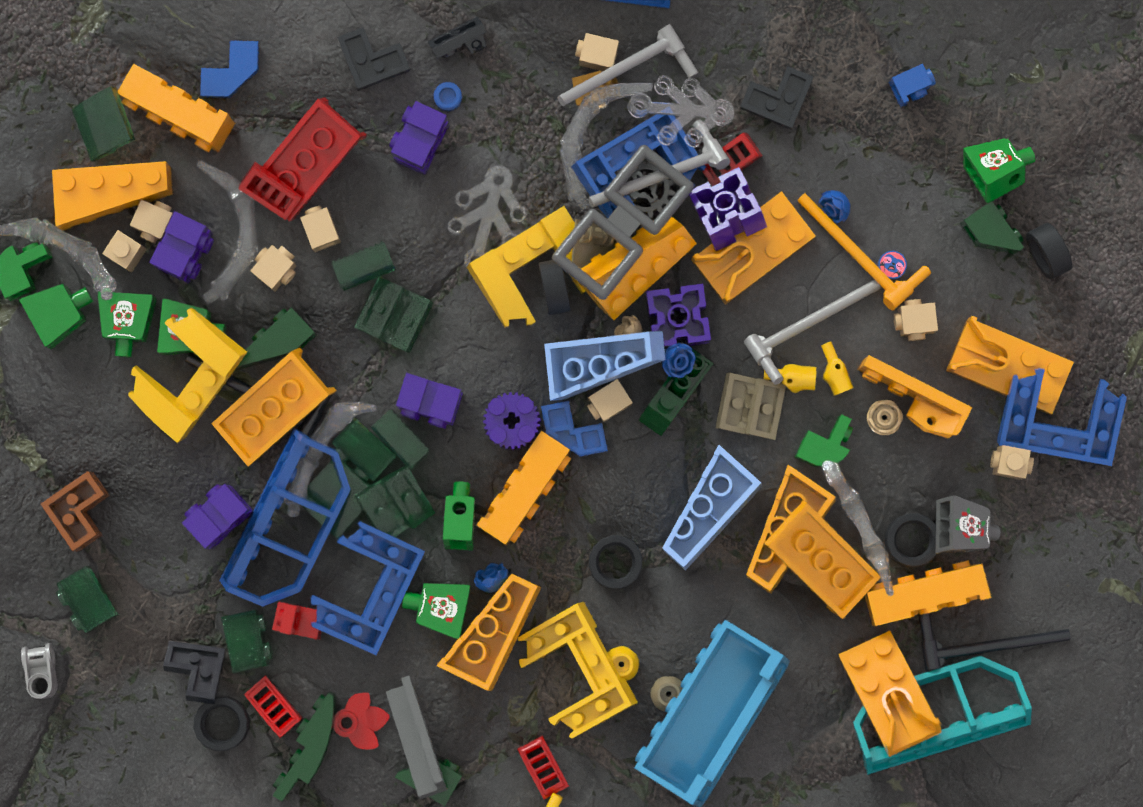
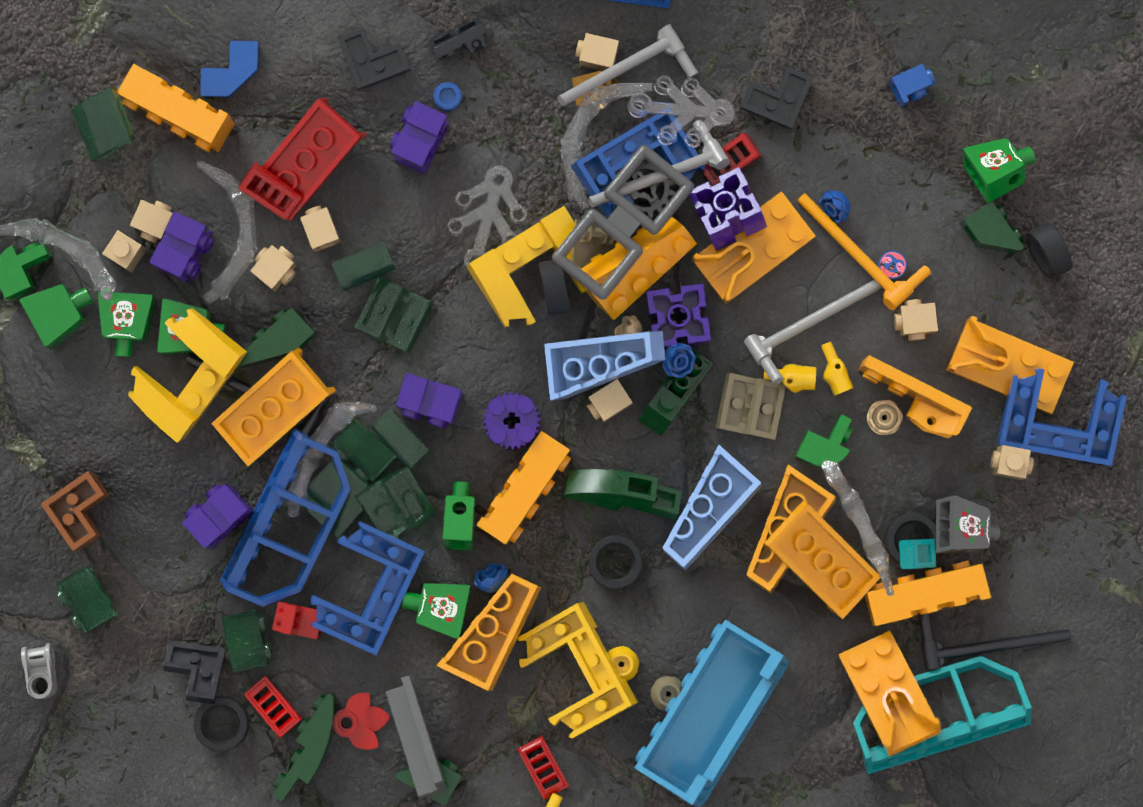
(105, 190): light orange wedge -> none
(581, 440): blue tile -> none
(622, 488): none -> dark green slope
(917, 554): none -> teal slope

